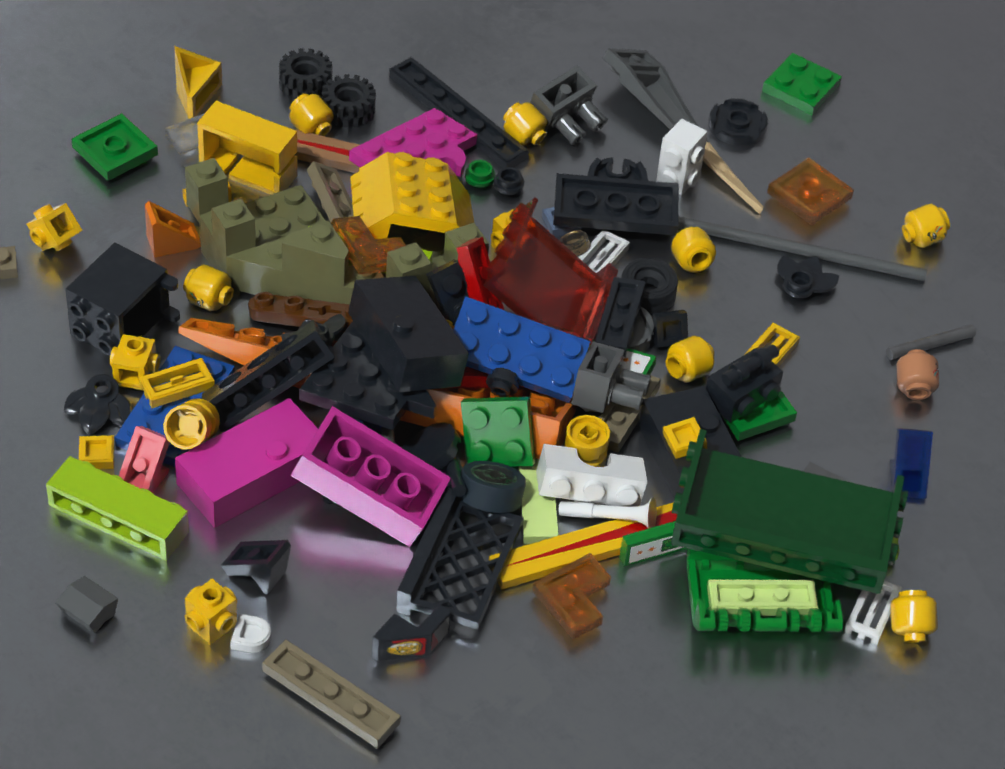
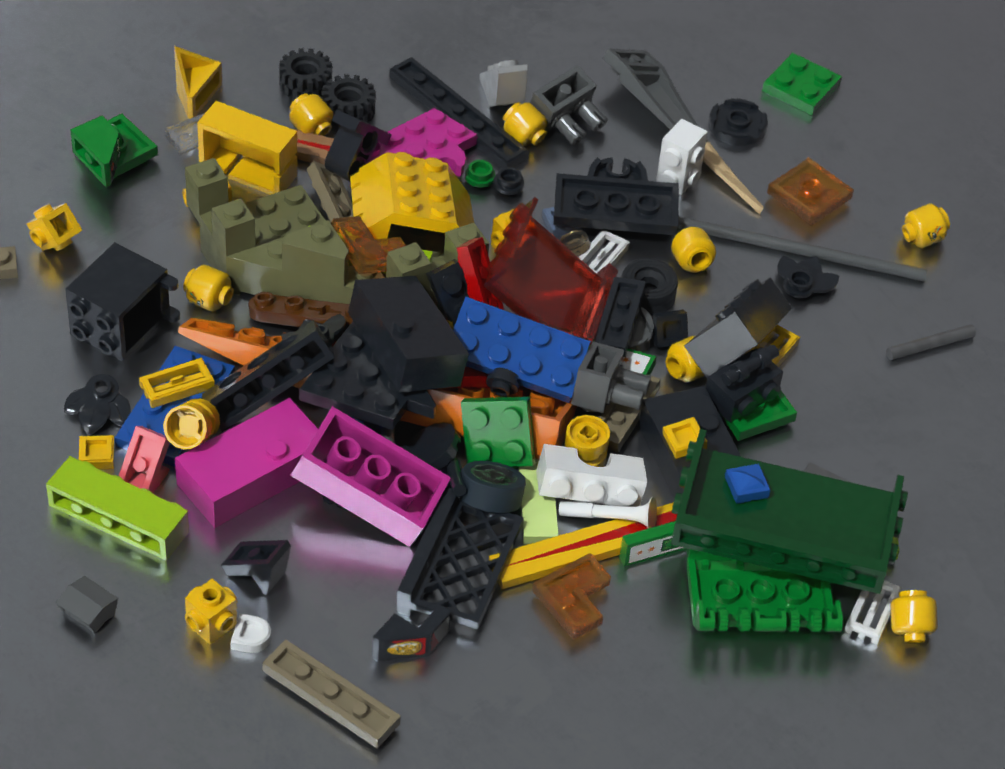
(98, 147): none -> green slope
(133, 355): yellow brick -> none
(169, 232): orange slope -> none
(352, 145): none -> black tile
(505, 83): none -> light grey slope
(739, 326): none -> black wedge
(747, 483): none -> blue tile
(762, 594): yellowish green tile -> none
(912, 461): clear blue slope -> none
(917, 374): nougat head -> none

